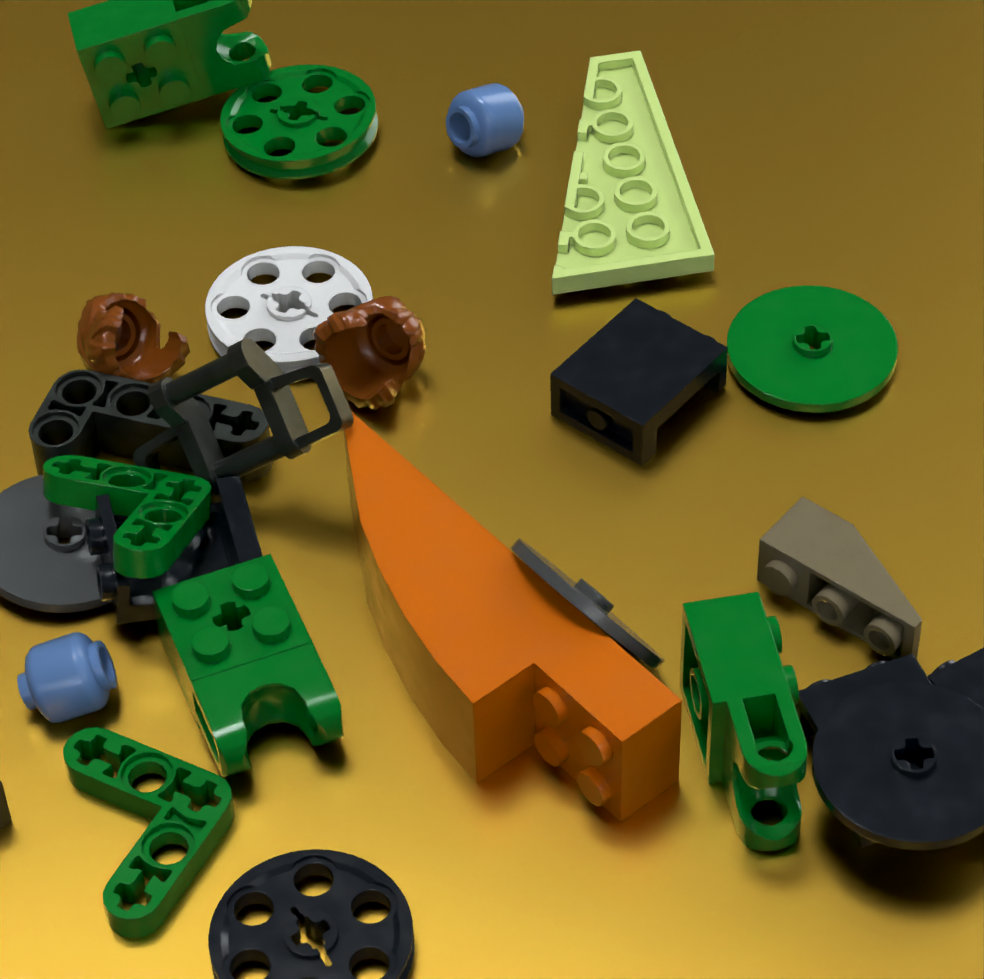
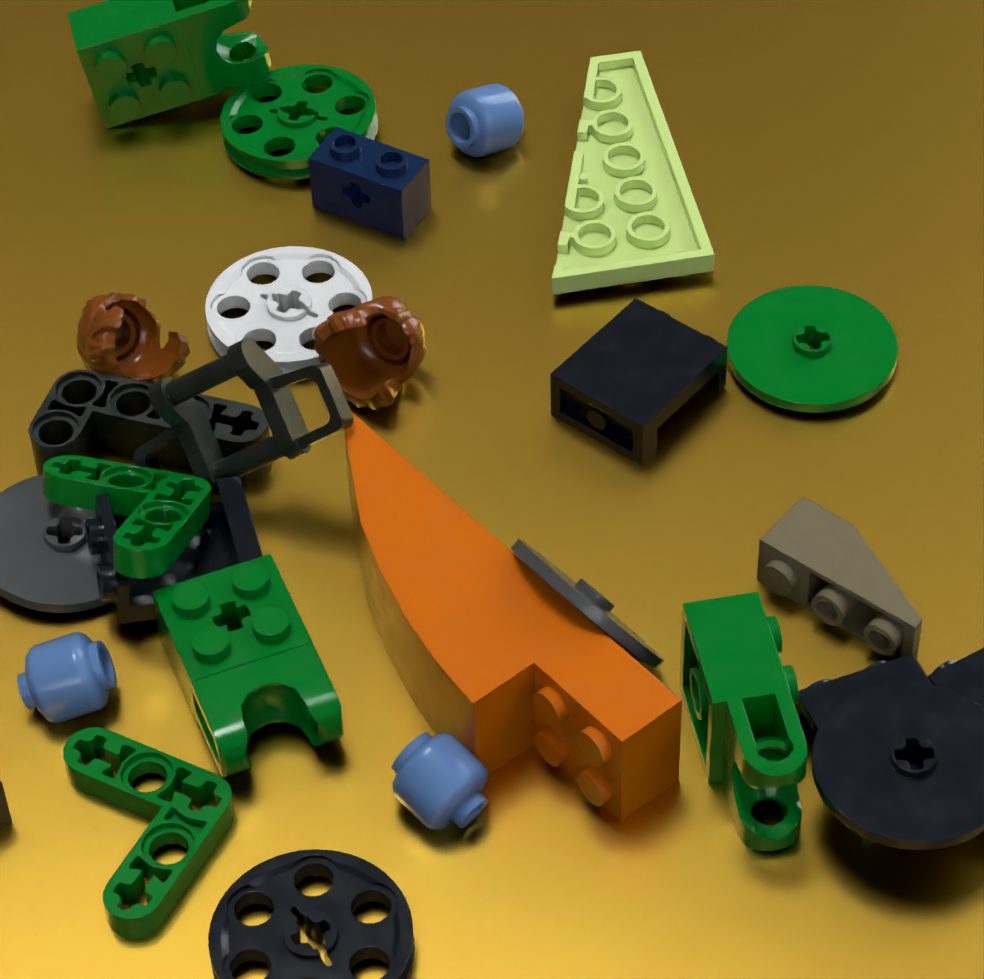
(370, 183): none -> dark blue brick
(440, 781): none -> medium blue head

